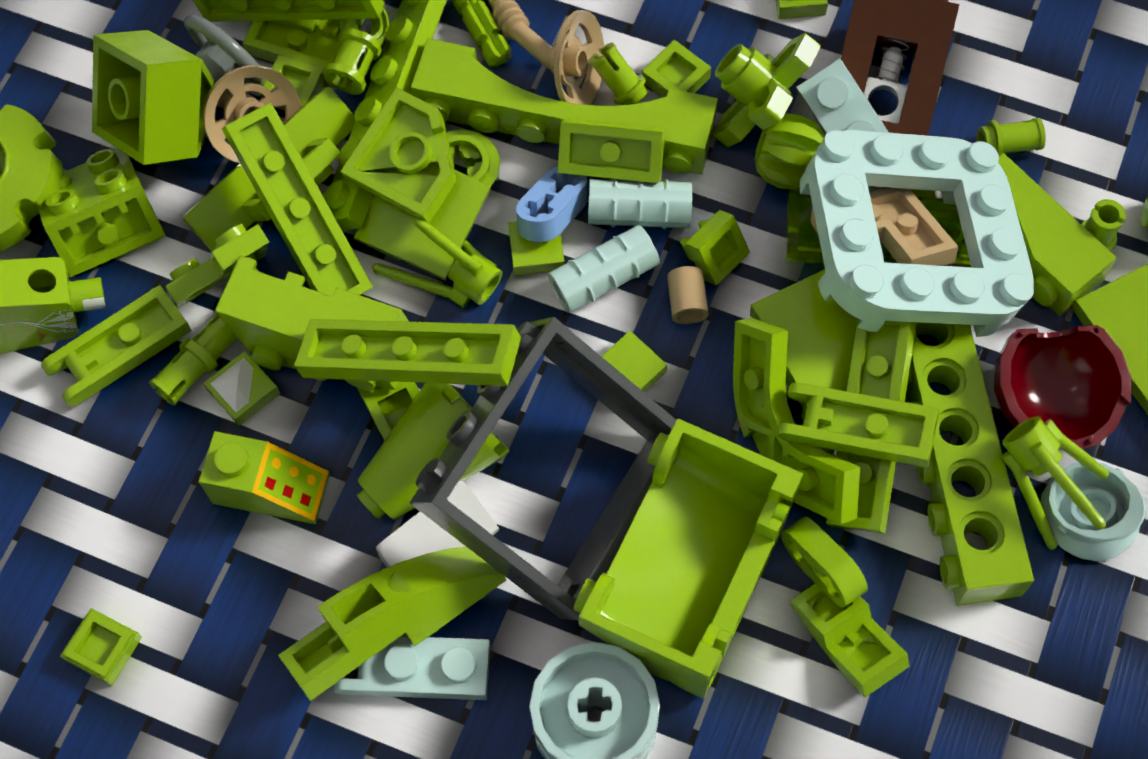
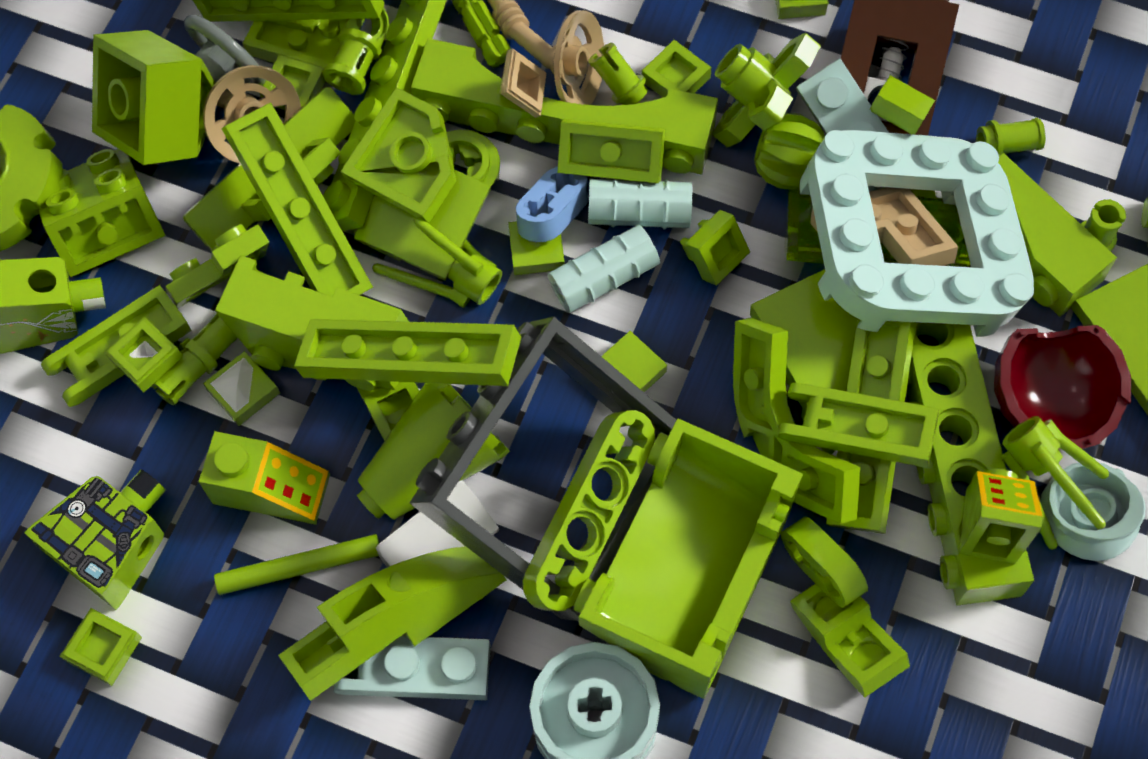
(103, 534): none -> torso
(144, 354): none -> lime tile
(296, 564): none -> lime bar
(523, 83): none -> tan slope
(597, 514): none -> lime beam
(687, 295): tan hinge -> none
(901, 105): none -> lime tile
(999, 516): none -> lime slope

